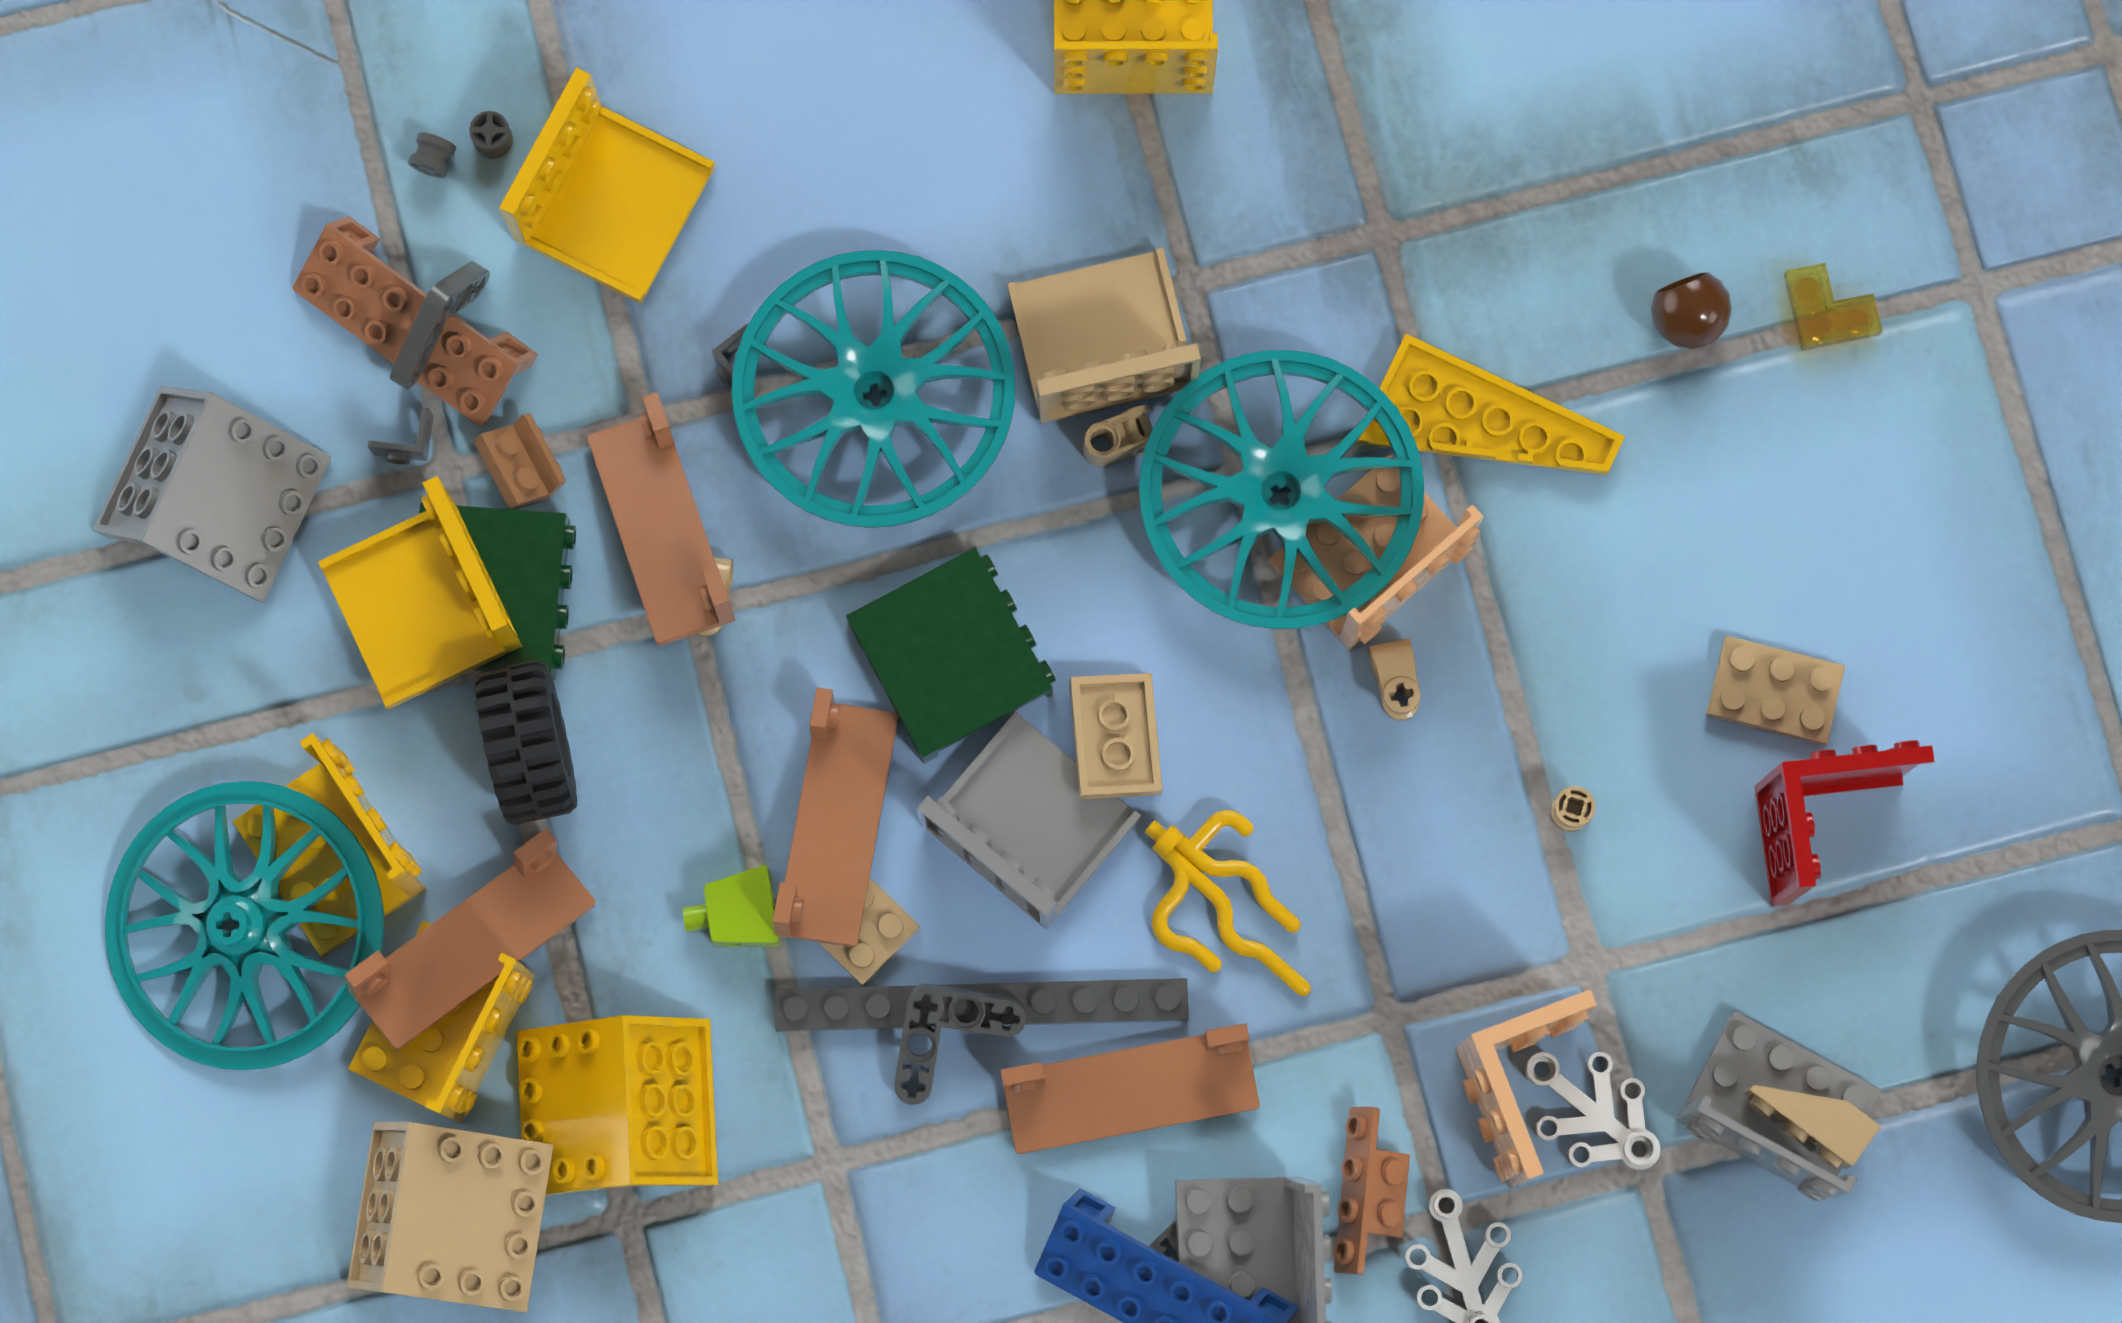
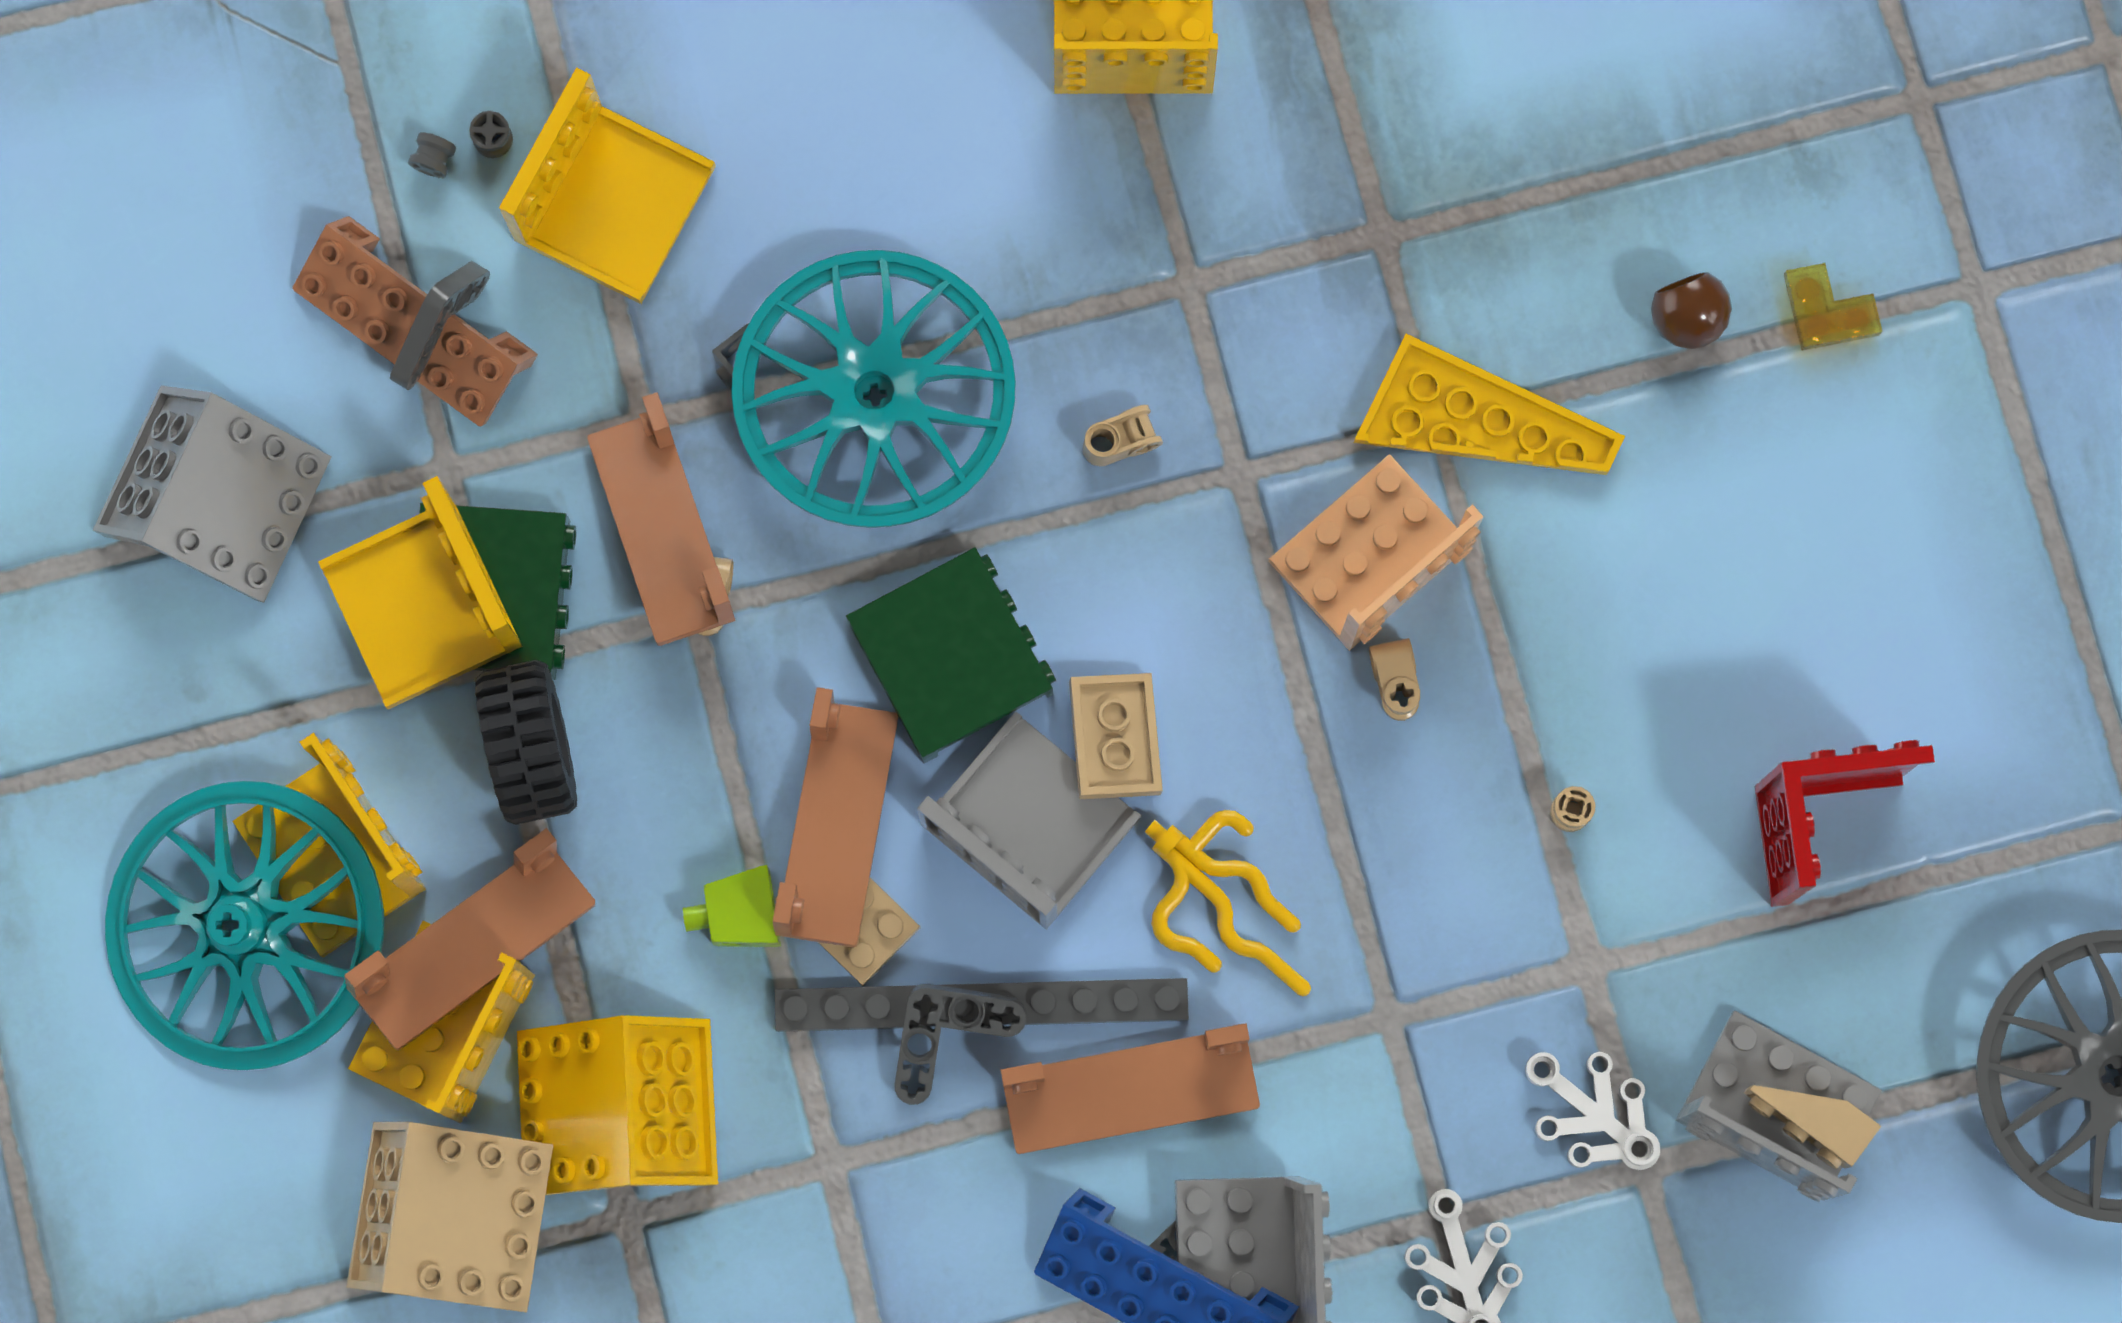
(403, 453): dark grey bracket -> none
(521, 463): medium nougat bracket -> none
(1103, 336): tan bracket -> none
(1281, 468): teal wheel -> none
(1370, 1193): nougat bracket -> none
(1490, 1088): light nougat bracket -> none
(1775, 690): tan plate -> none

